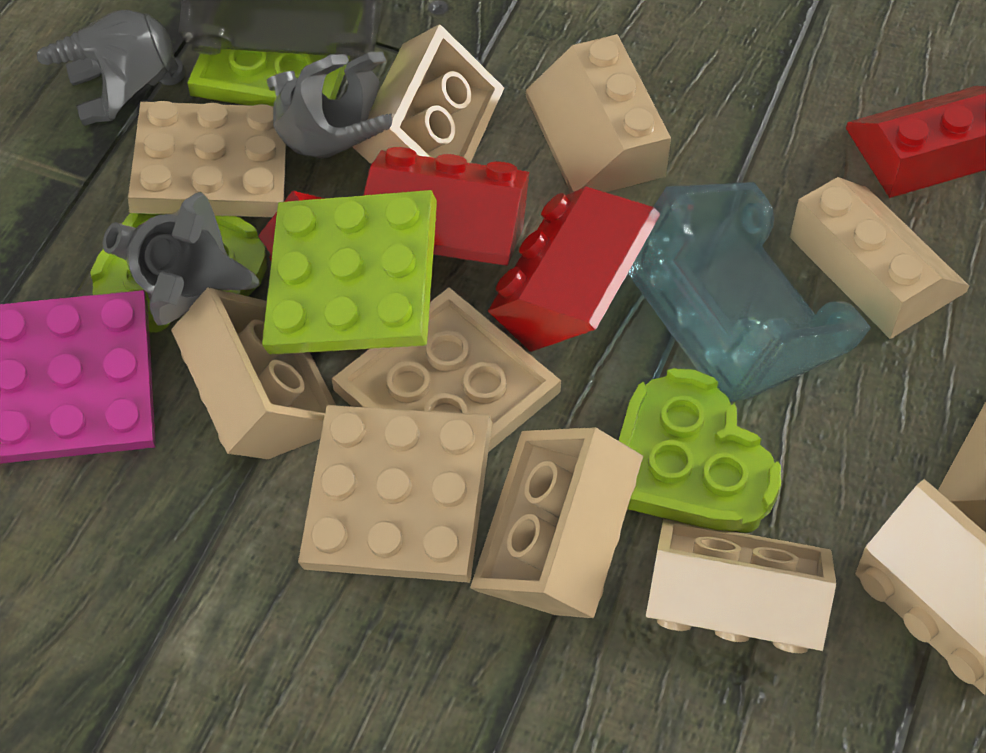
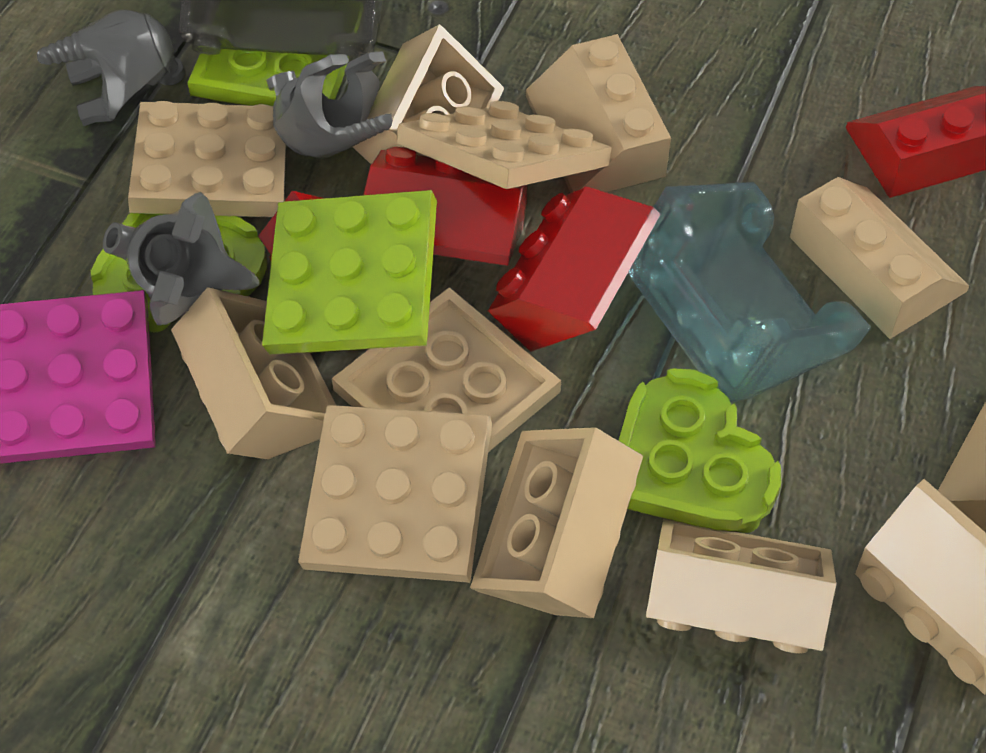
(504, 144): none -> tan plate

